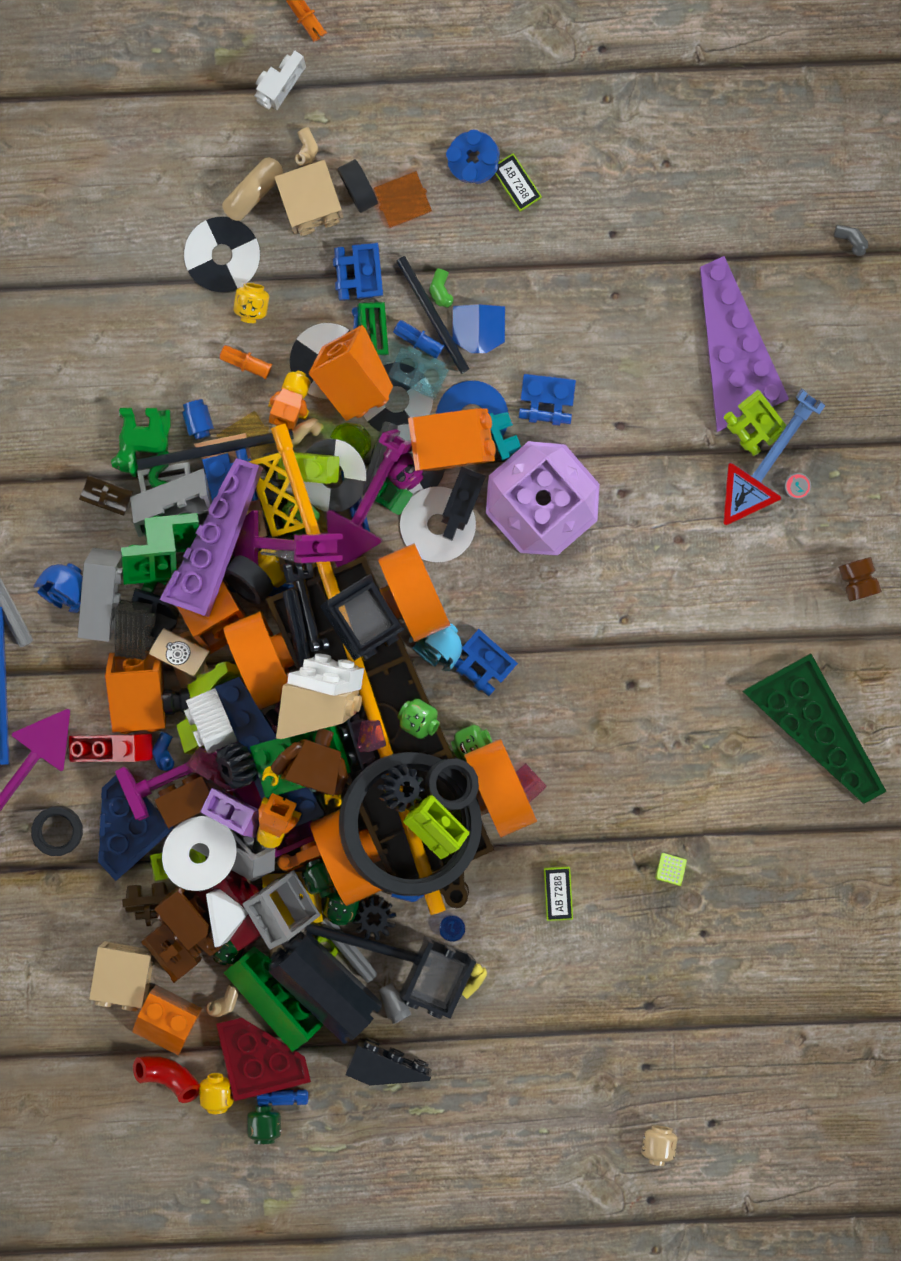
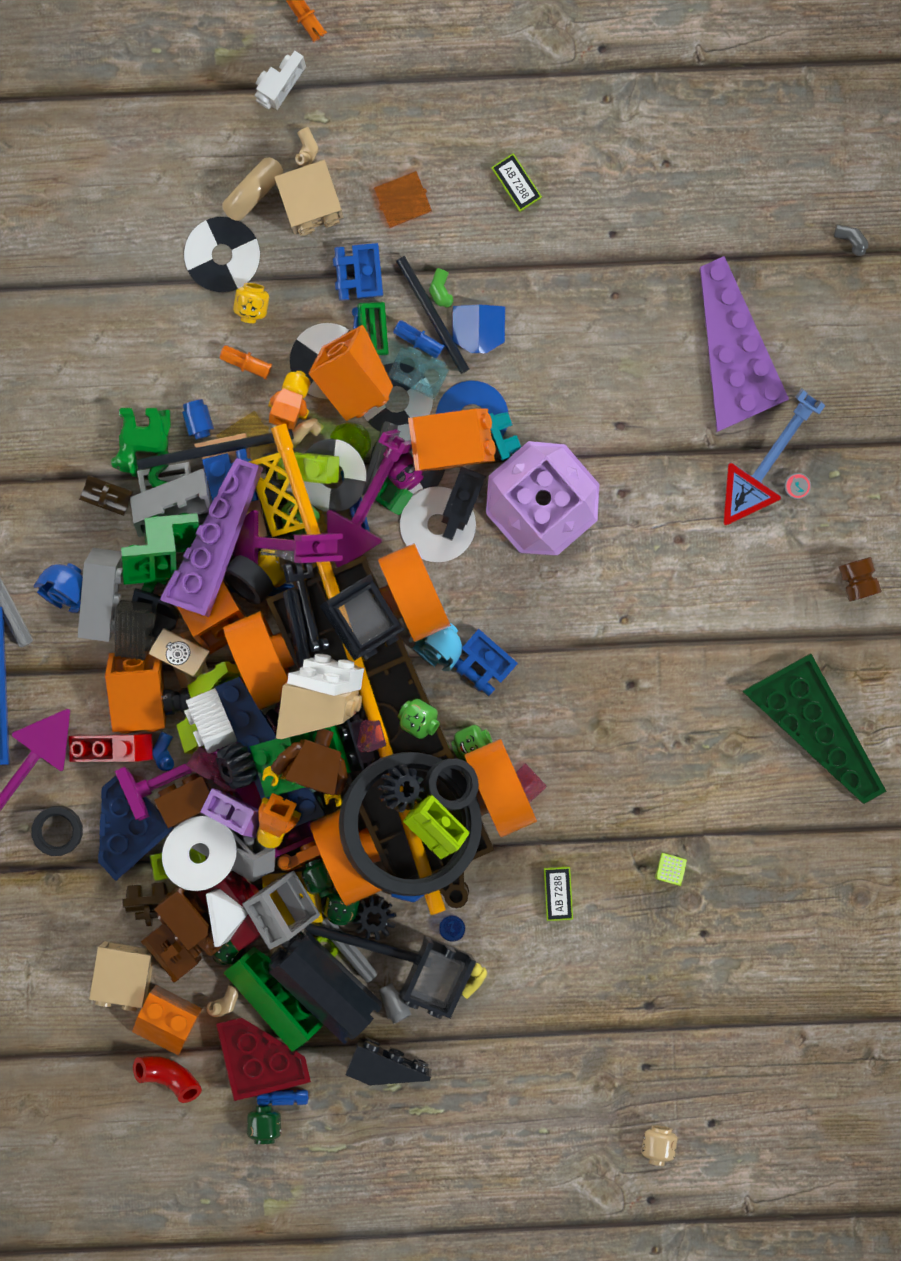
(215, 1094): yellow head -> none
(357, 185): black tyre -> none
(459, 152): blue plate -> none
(547, 391): blue plate -> none
(761, 416): lime plate -> none

